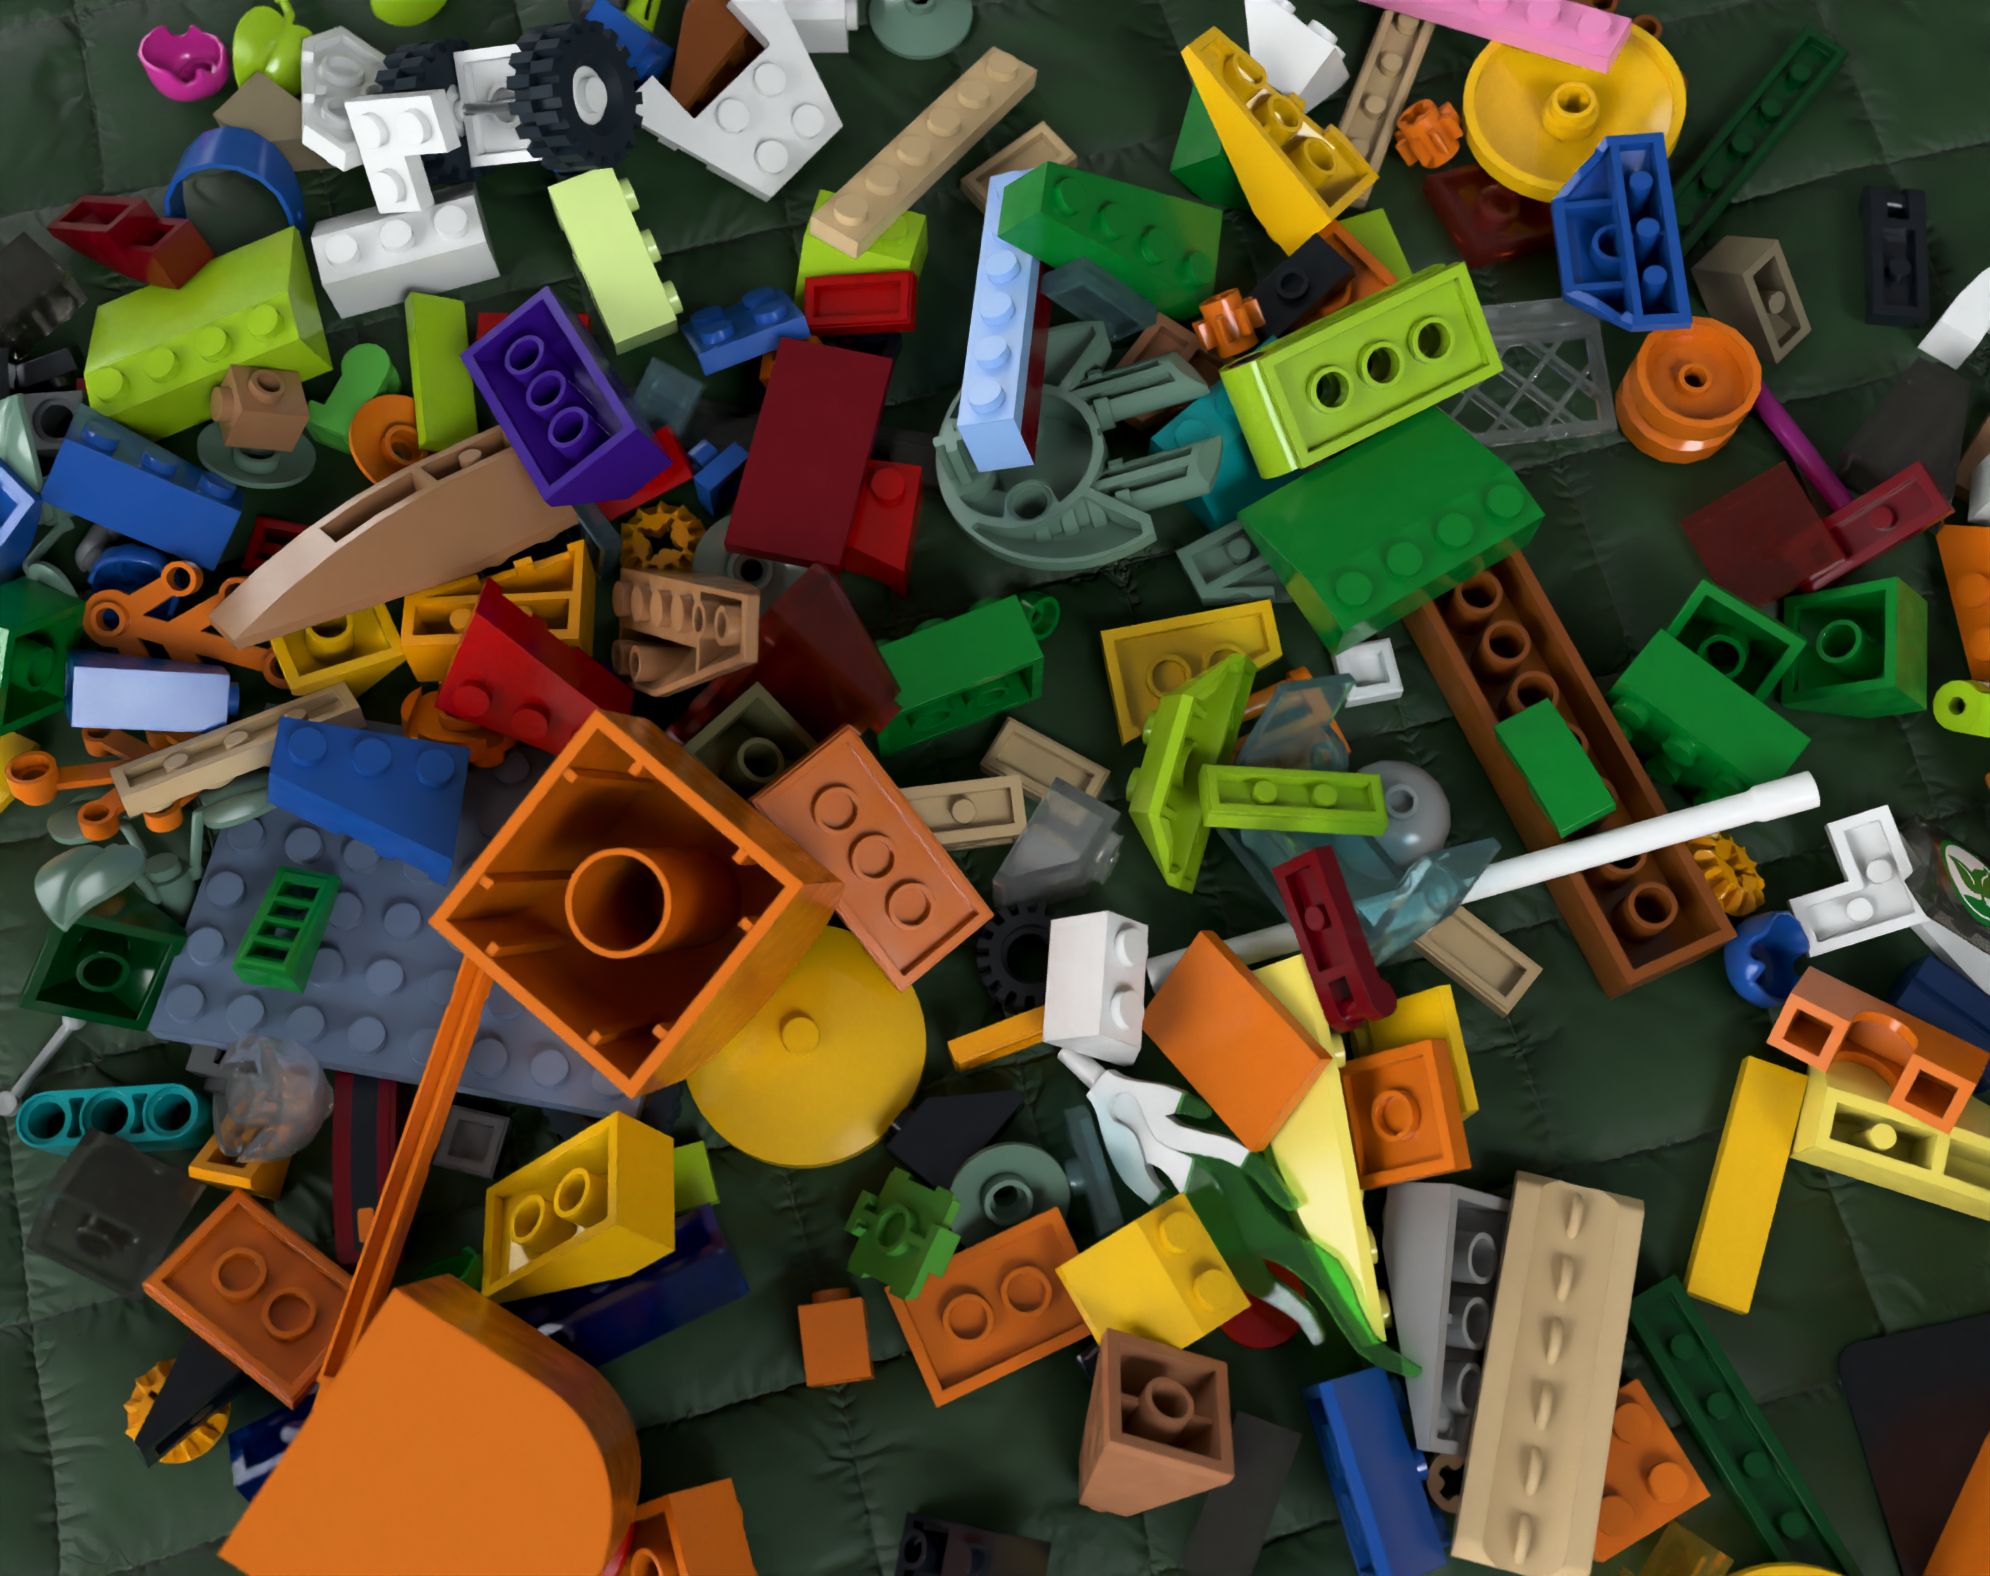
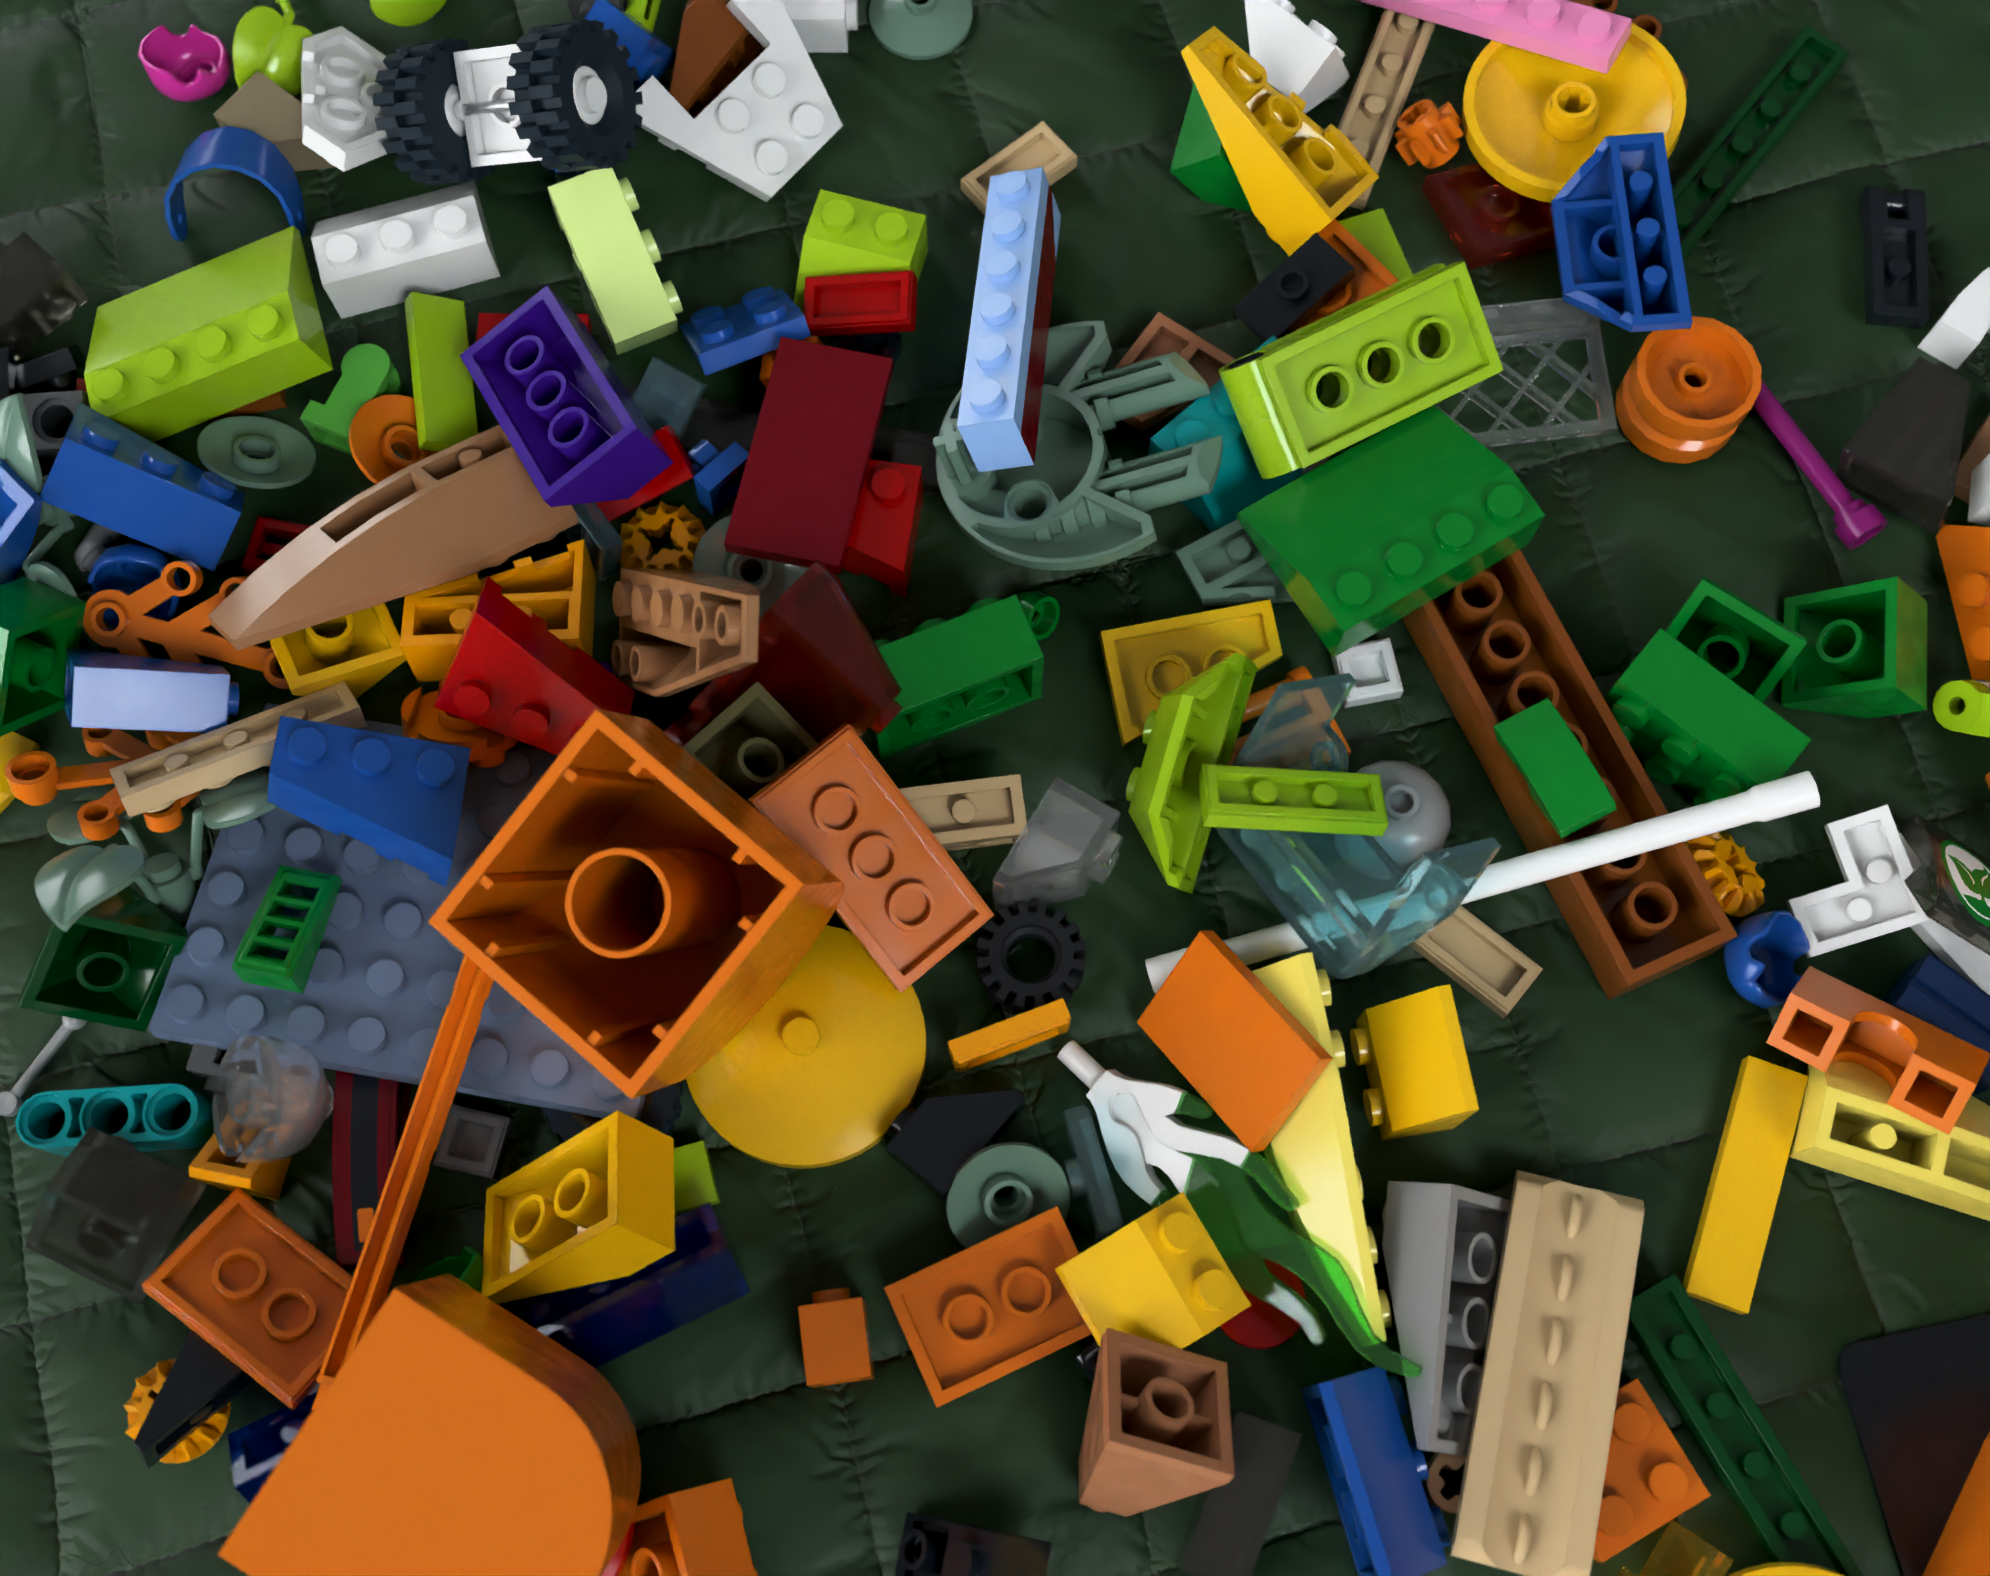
(133, 239): dark red slope -> none
(260, 408): medium nougat brick -> none
(392, 136): white plate -> none
(903, 1234): bright green piece -> none
(922, 153): tan plate -> none
(1039, 761): tan tile -> none
(1096, 986): white slope -> none
(1098, 296): clear light blue tile -> none
(1138, 235): green wedge -> none
(1229, 323): orange gear -> none
(1333, 941): dark red plate -> none
(1404, 1114): orange plate -> none
(1753, 291): dark tan slope -> none
(1763, 538): clear red plate -> none
(1882, 521): dark red plate -> none

